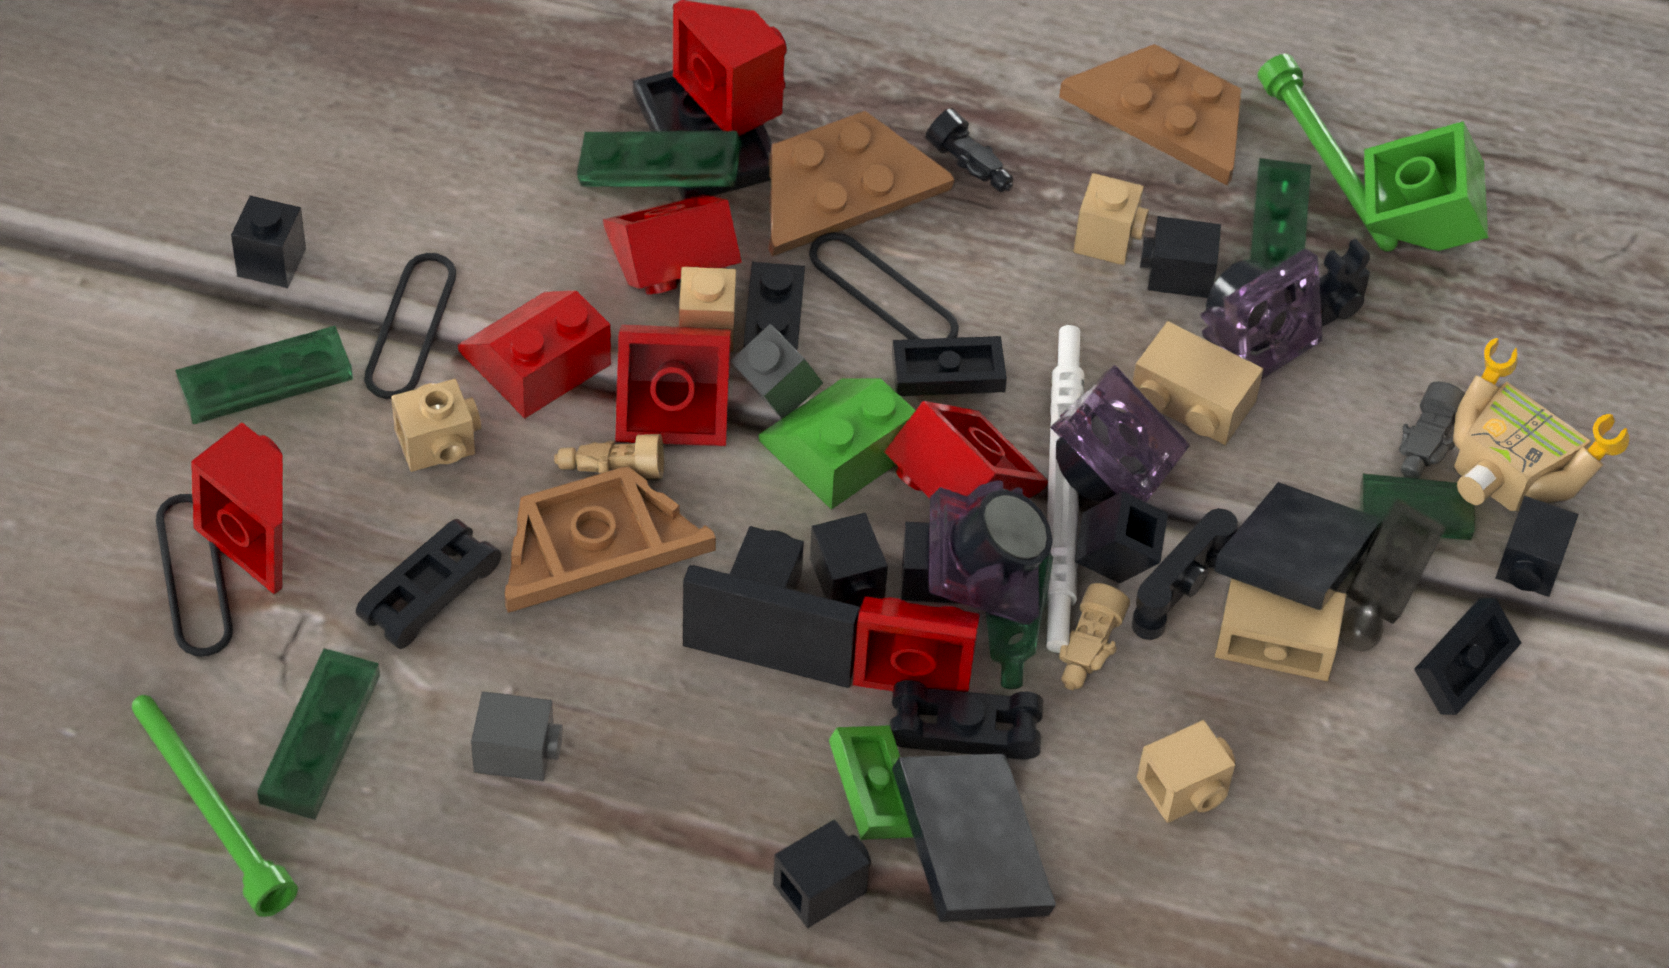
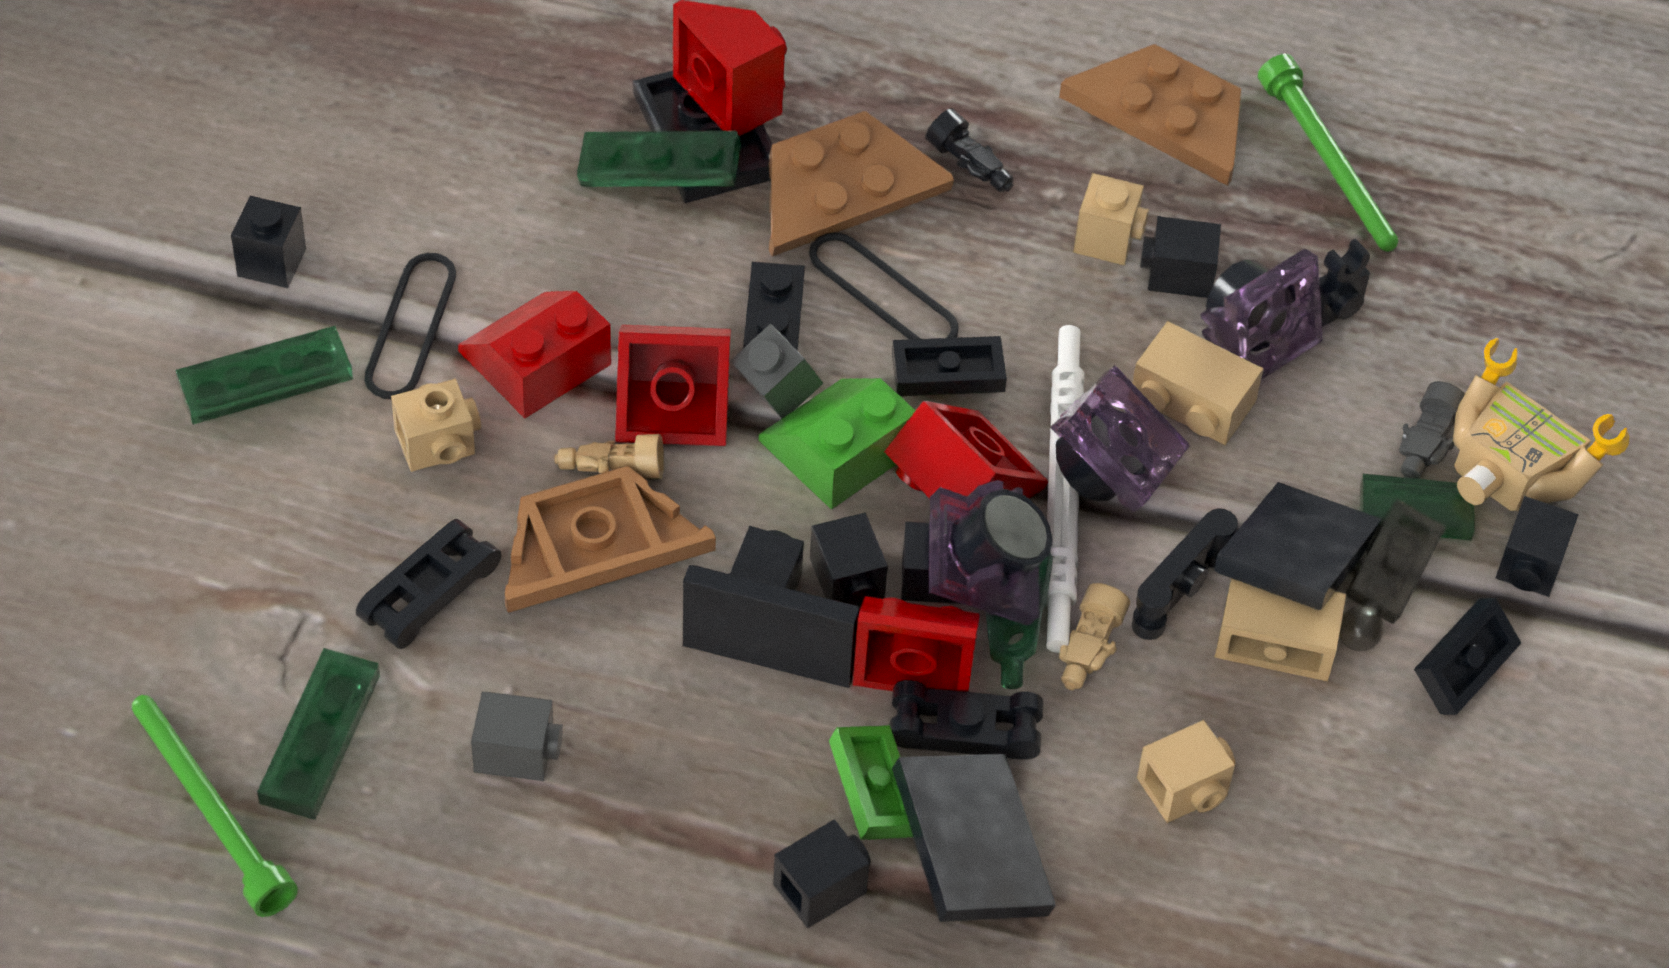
(171, 590): black piece -> none
(241, 502): red slope -> none
(670, 236): red slope -> none
(708, 298): tan brick -> none
(1121, 537): black brick -> none
(1279, 211): clear green plate -> none
(1427, 189): bright green slope -> none

